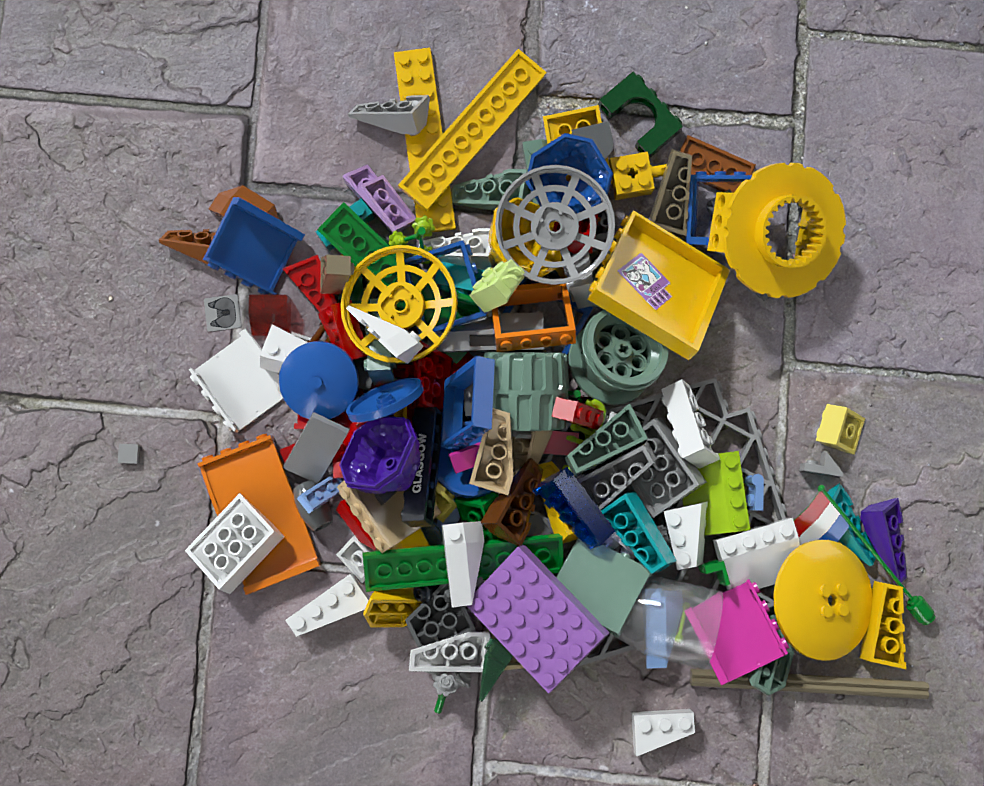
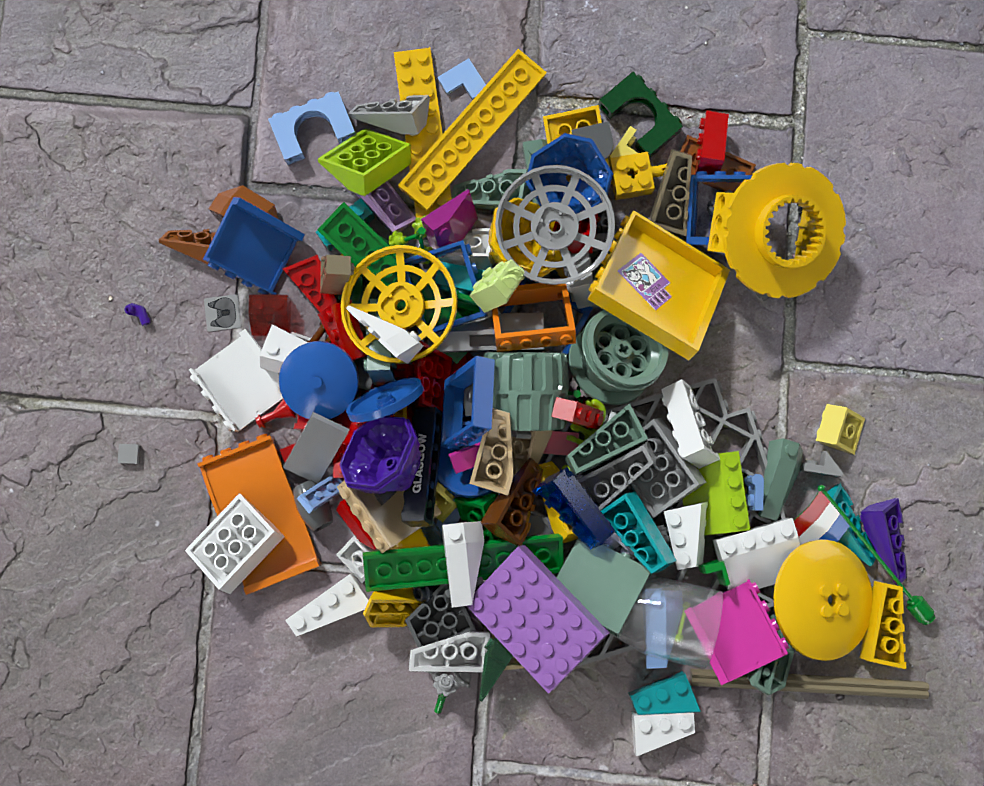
(138, 311): none -> dark purple arm
(281, 411): none -> red piece
(286, 124): none -> light blue arch
(366, 160): none -> lime slope
(450, 221): none -> magenta slope
(462, 75): none -> light blue tile
(627, 140): none -> light yellow slope
(665, 696): none -> teal wedge
(711, 142): none -> red wedge
(782, 469): none -> sand green wedge

